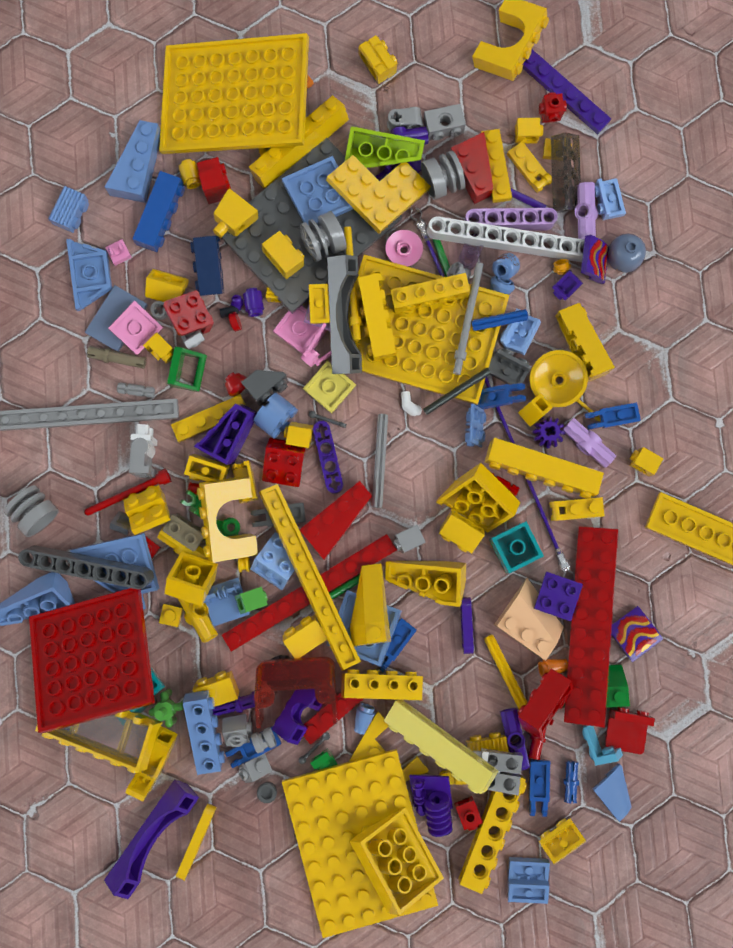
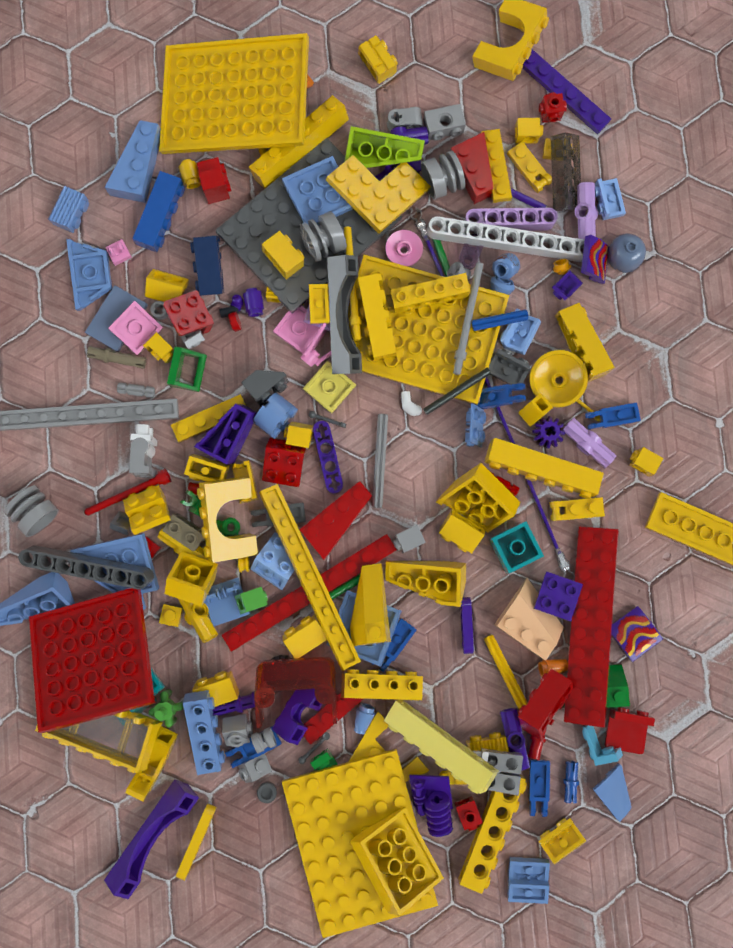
(233, 215): yellow torso -> none
(234, 385): red cone -> none

